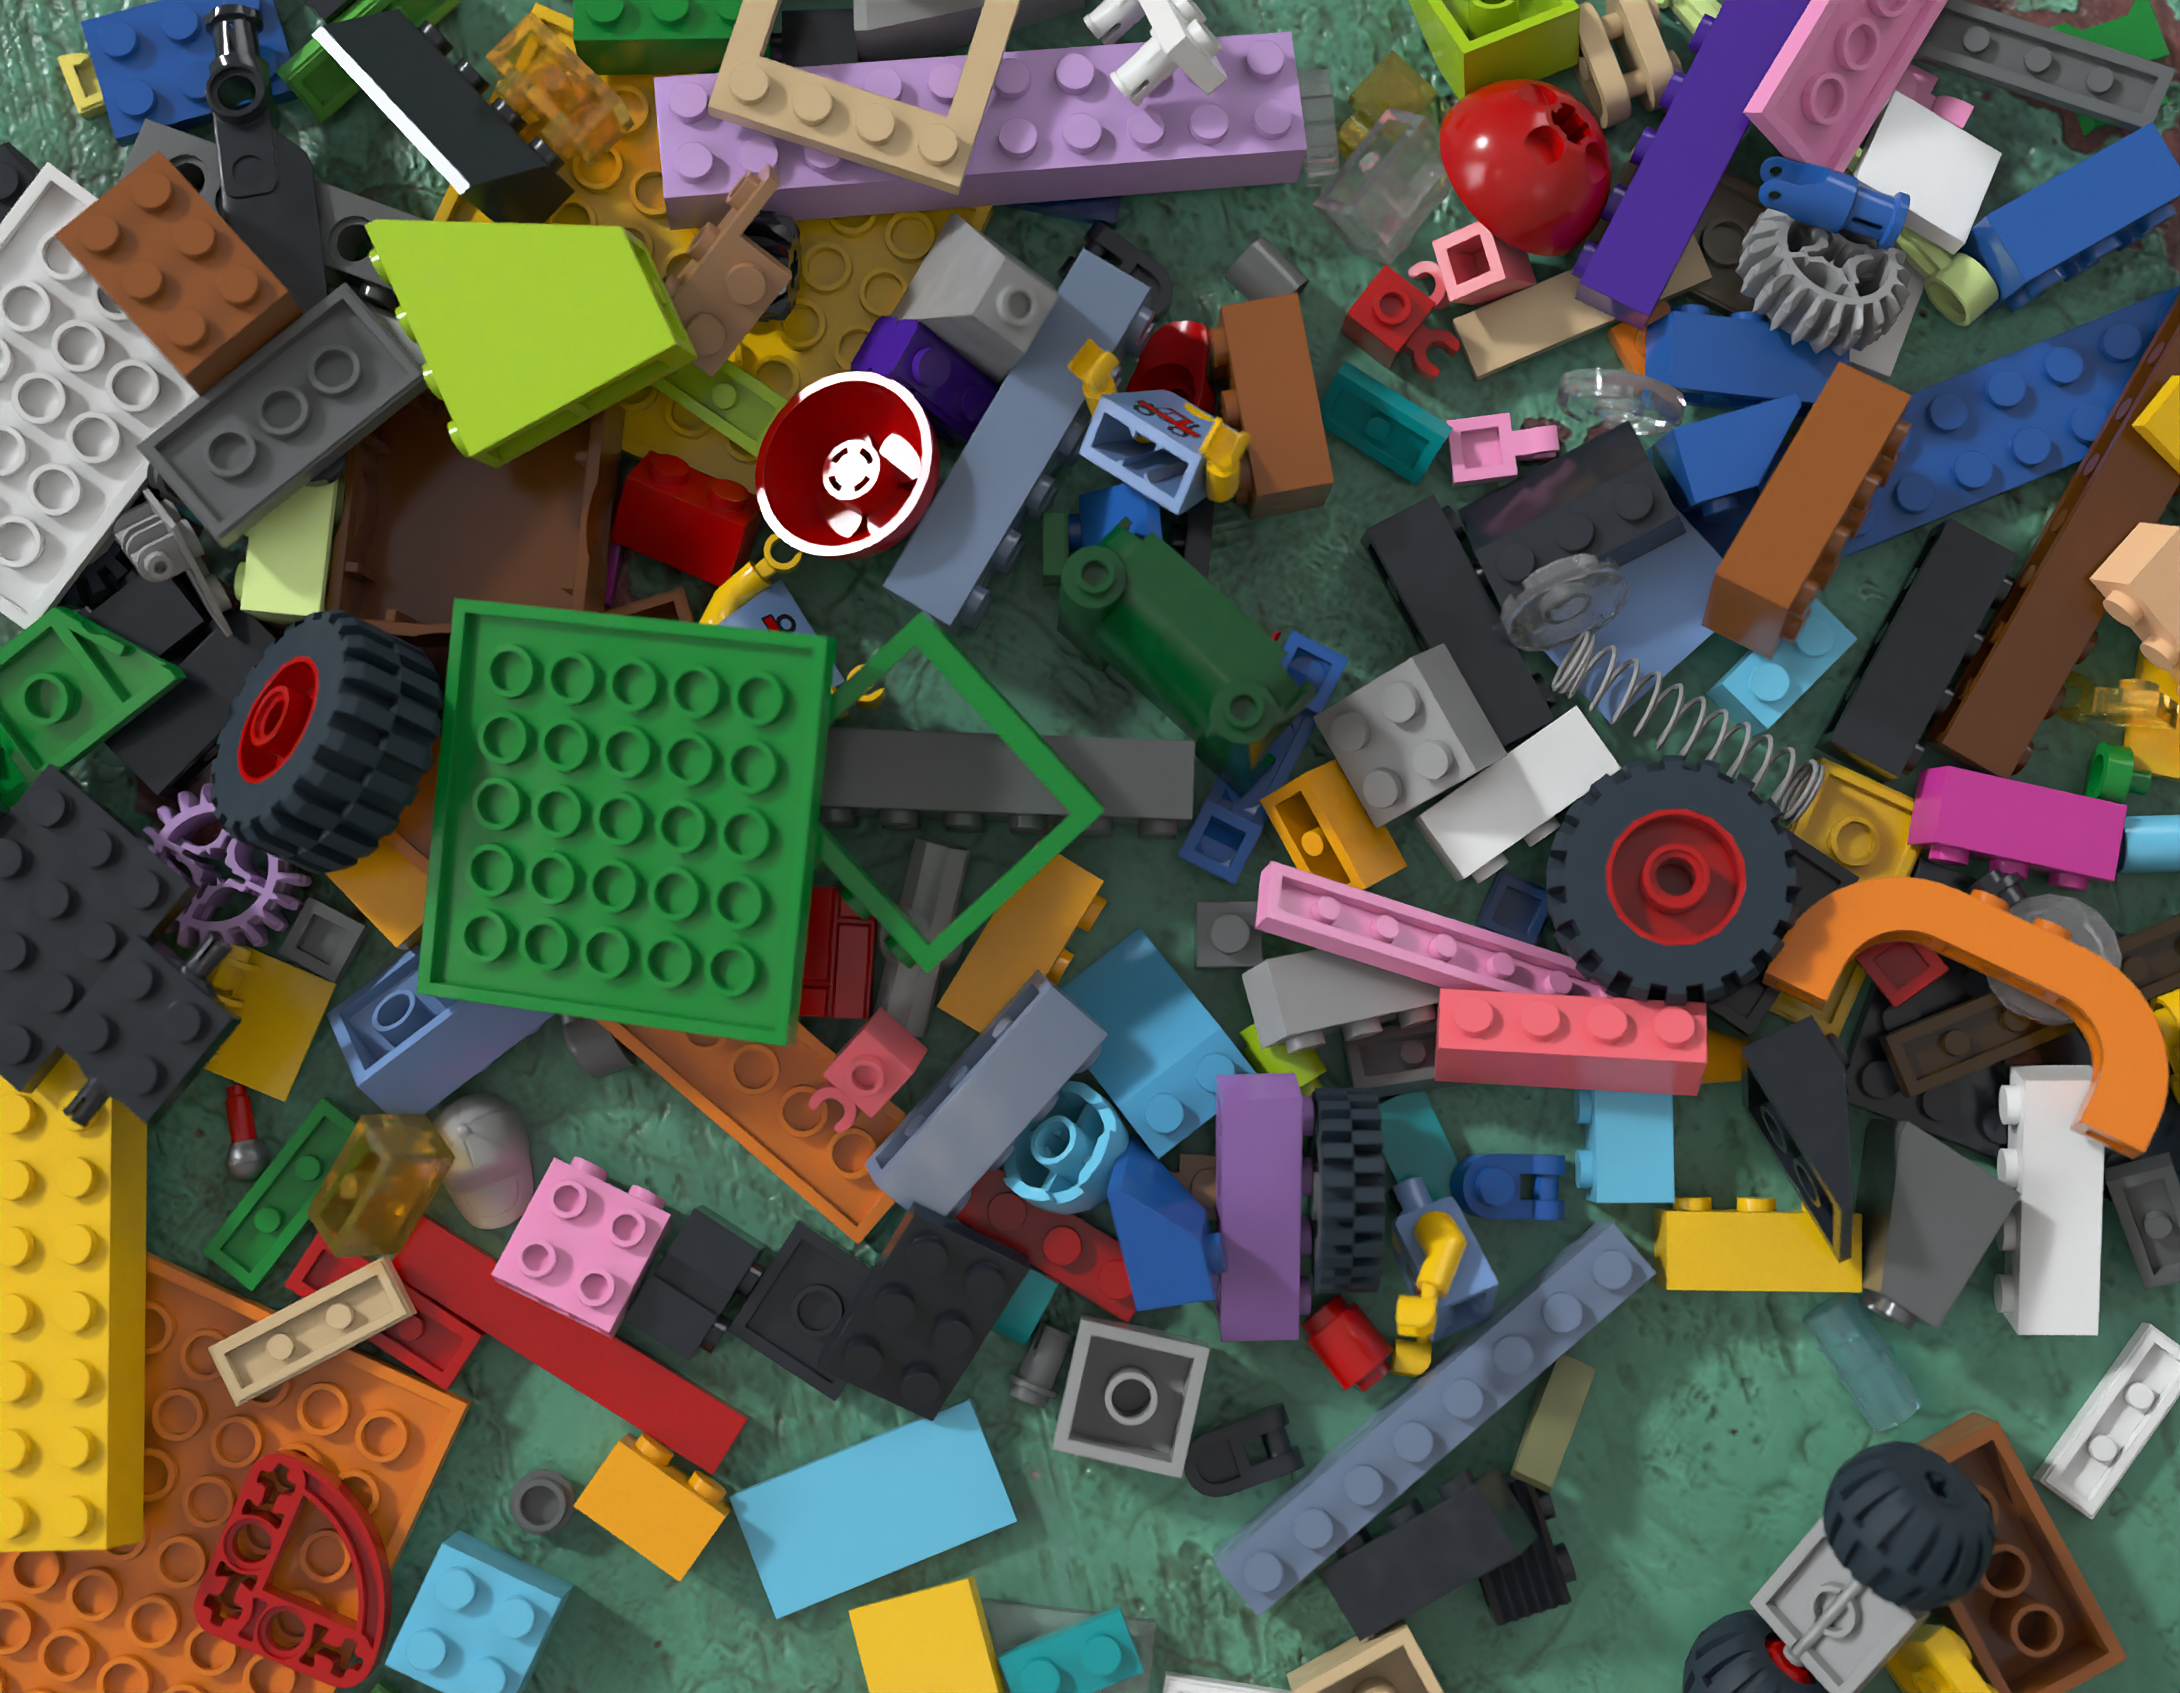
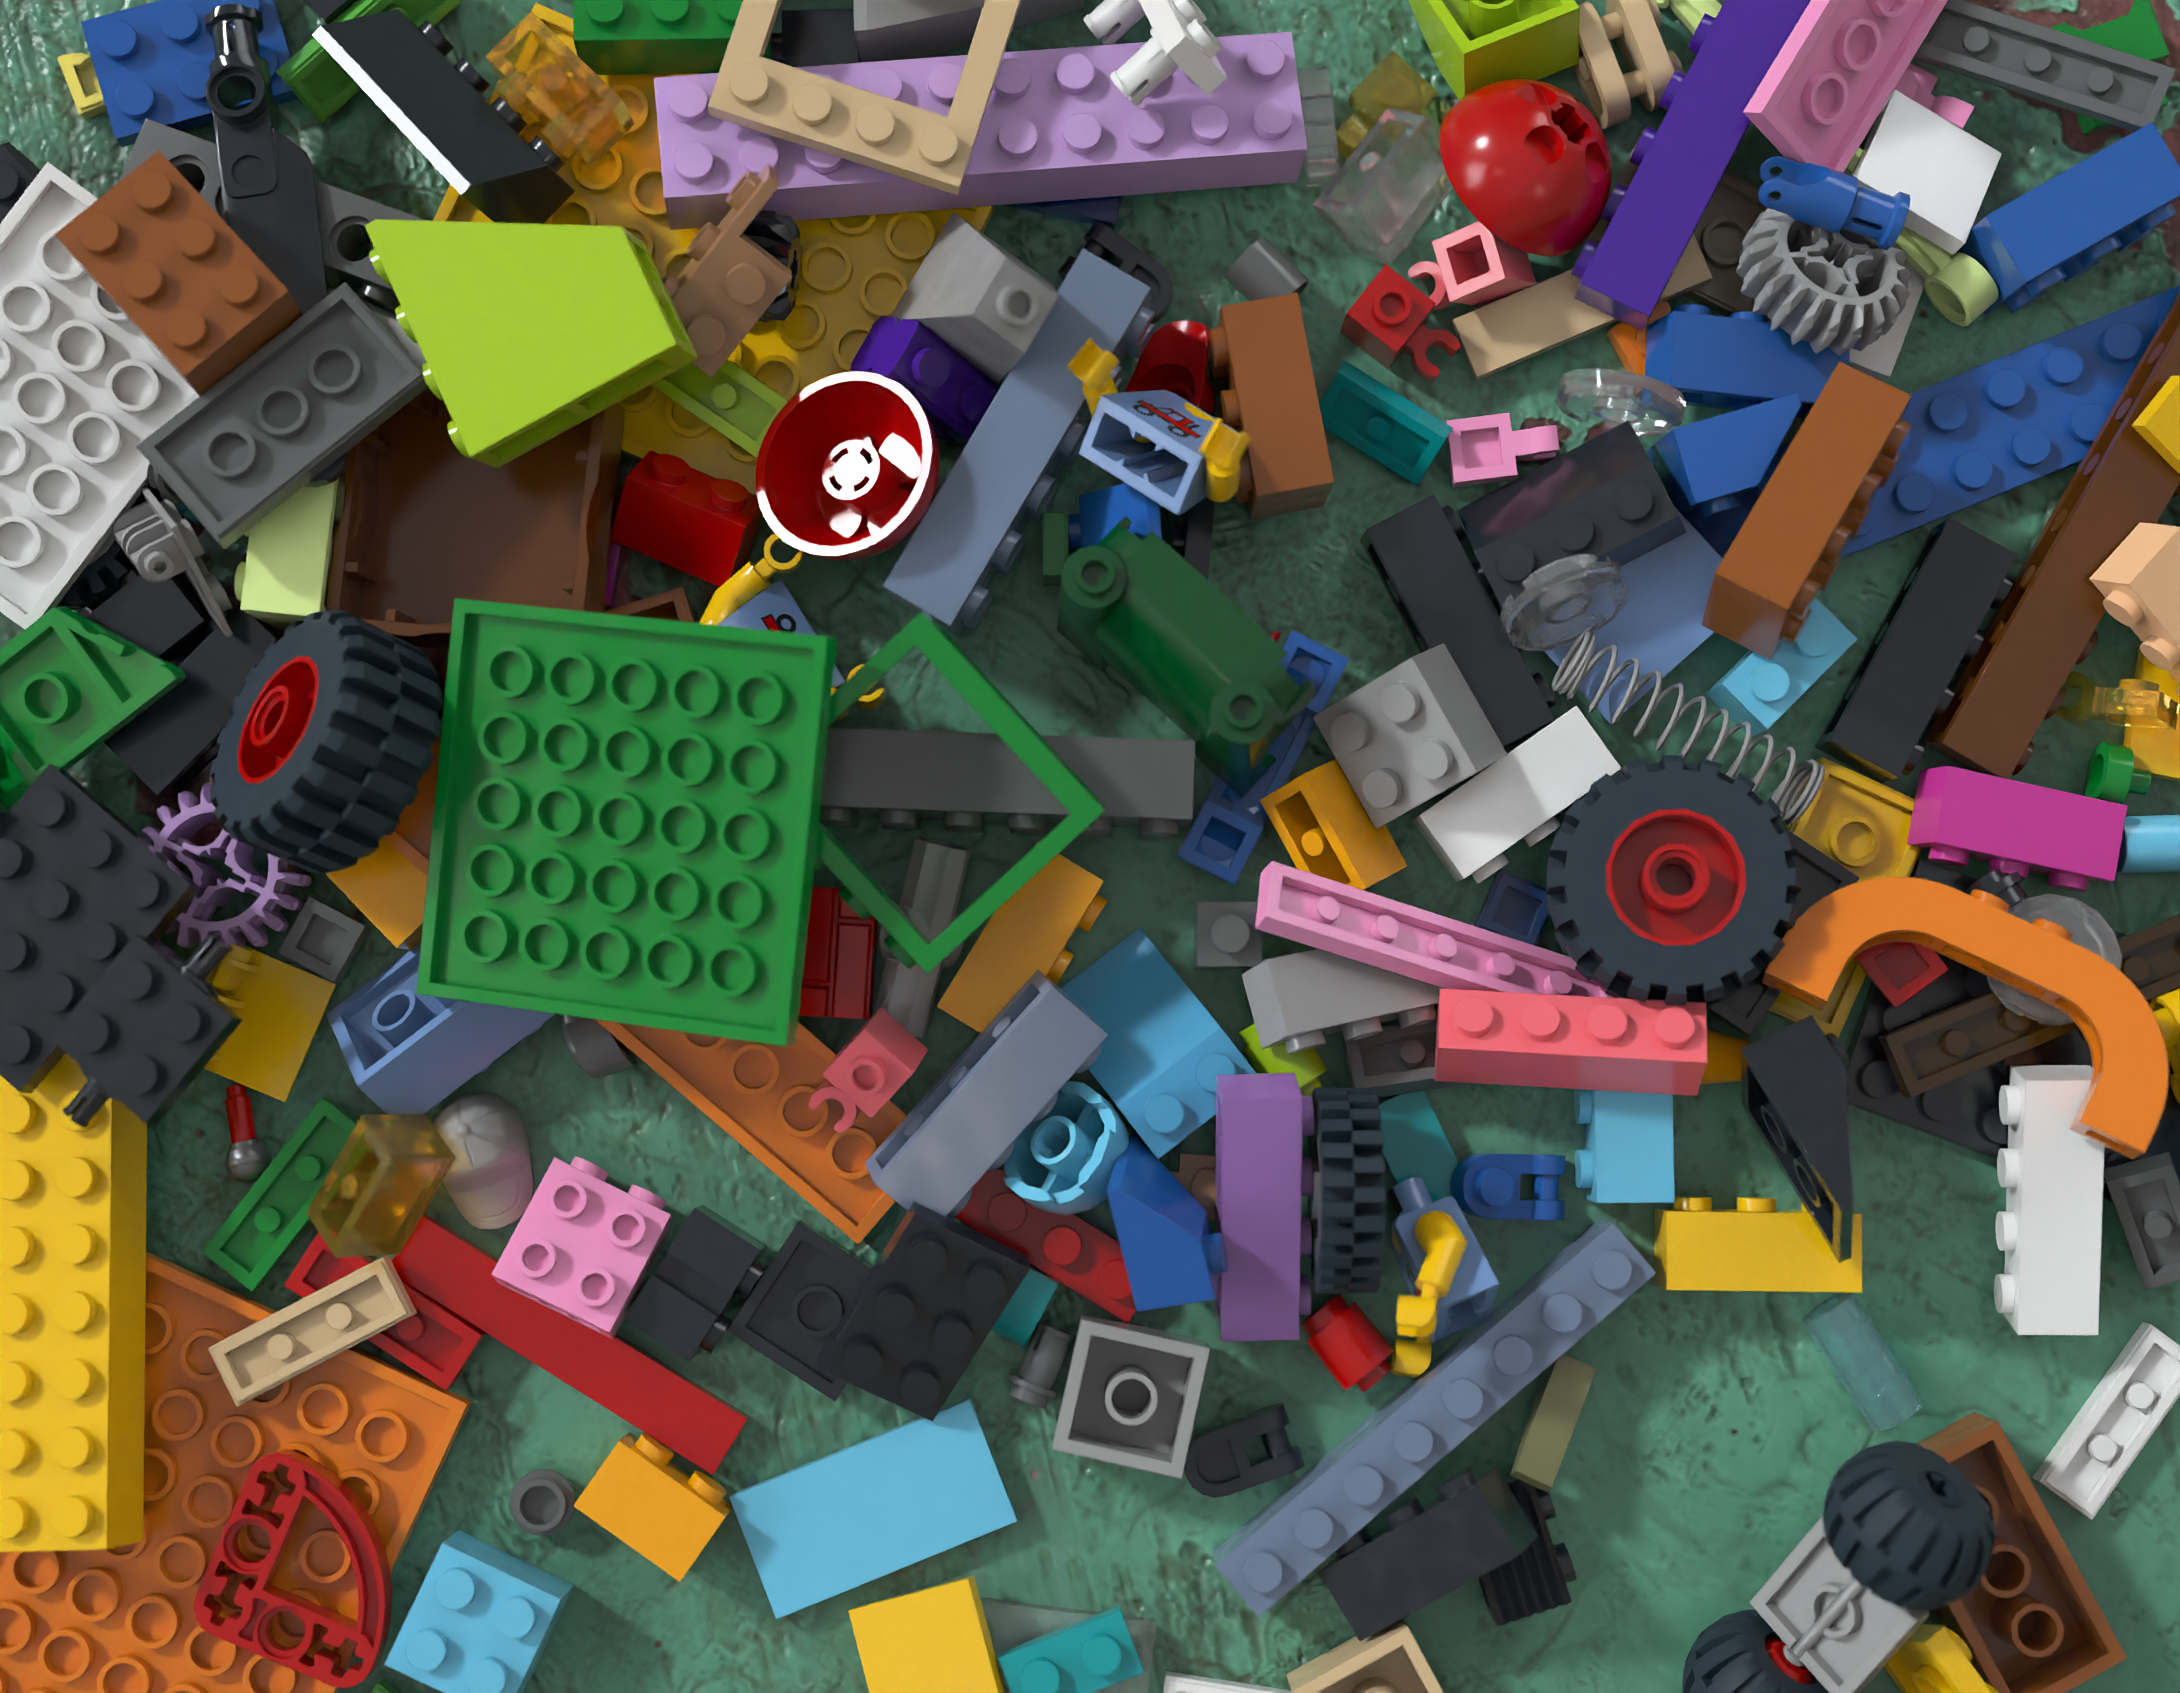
(1922, 1222): dark grey slope -> none

